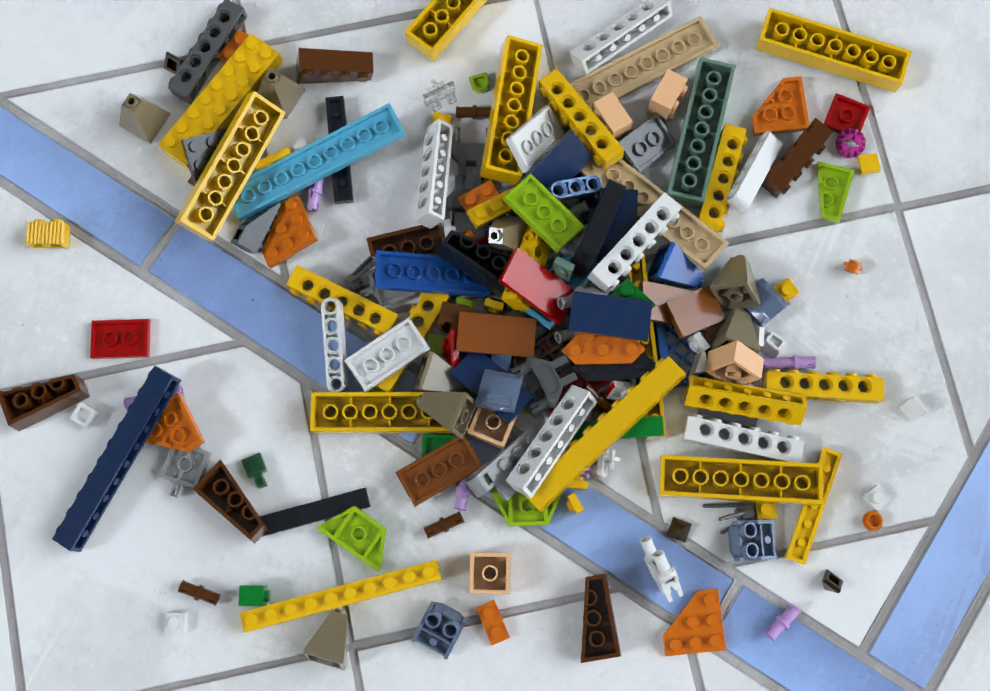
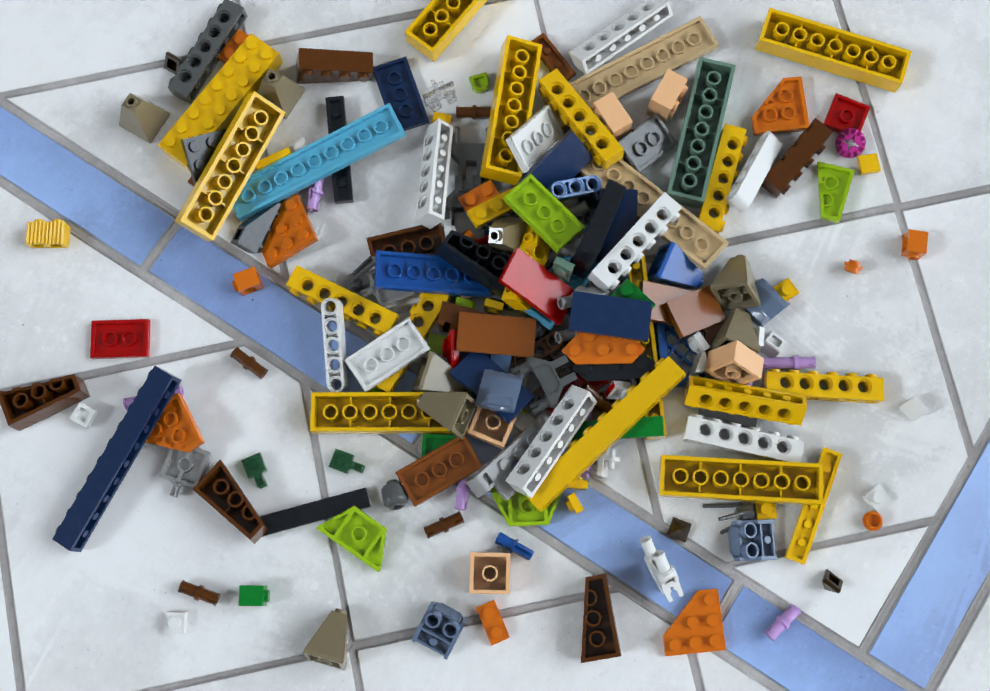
(247, 281): none -> orange brick
(249, 363): none -> reddish brown pin
(340, 596): yellow brick -> none
(344, 462): none -> clear green plate
(394, 495): none -> dark grey head
(400, 90): none -> dark blue tile
(513, 546): none -> blue axle
(553, 59): none -> dark orange tile
(914, 244): none -> orange brick

